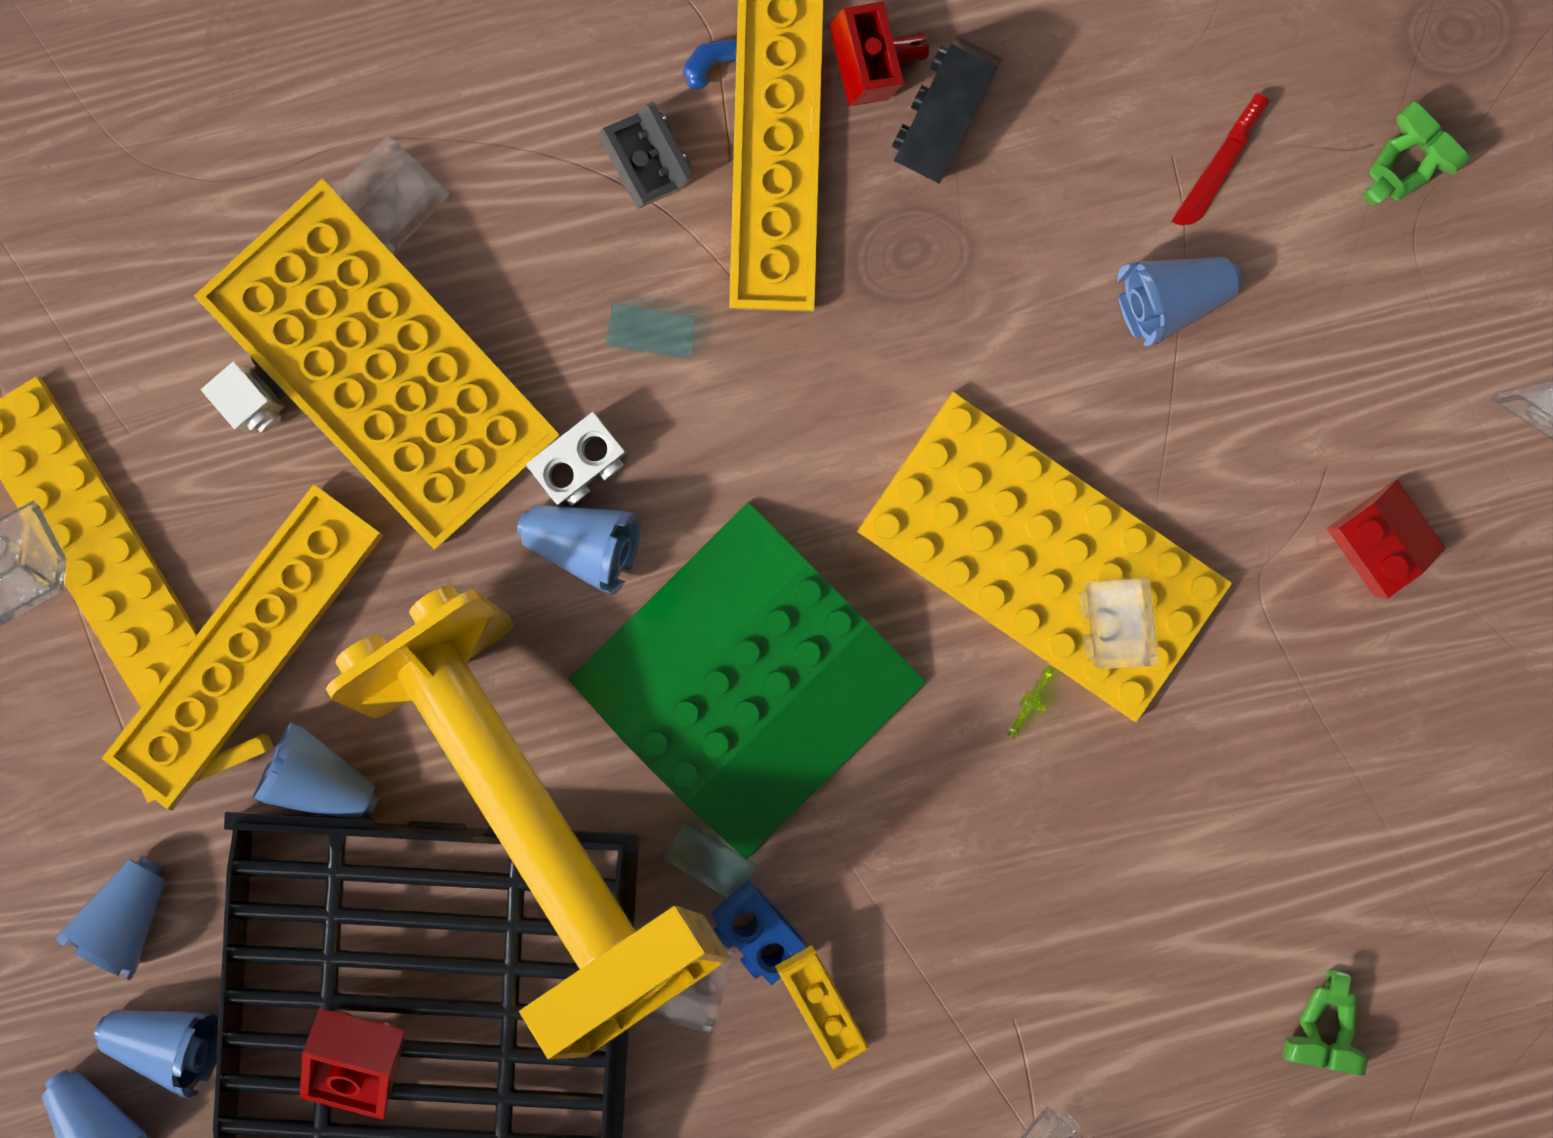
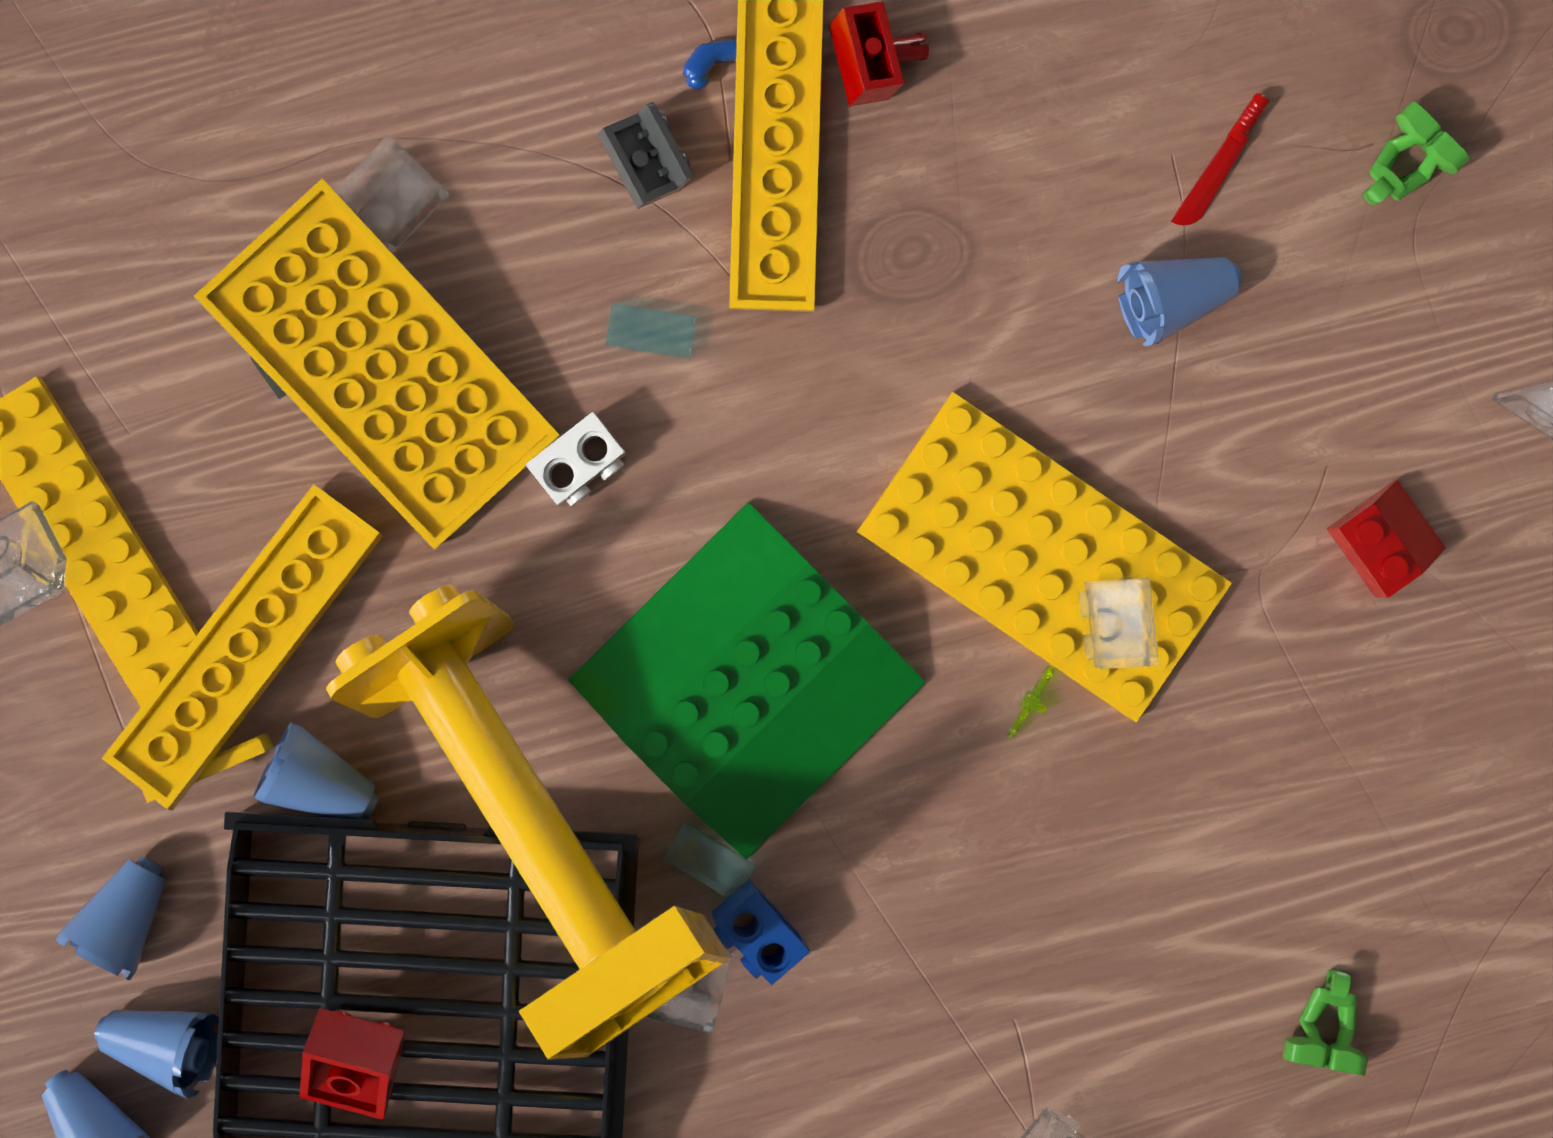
(244, 399): white brick -> none
(583, 541): medium blue cone -> none
(822, 1007): yellow tile -> none
(945, 108): black wedge -> none

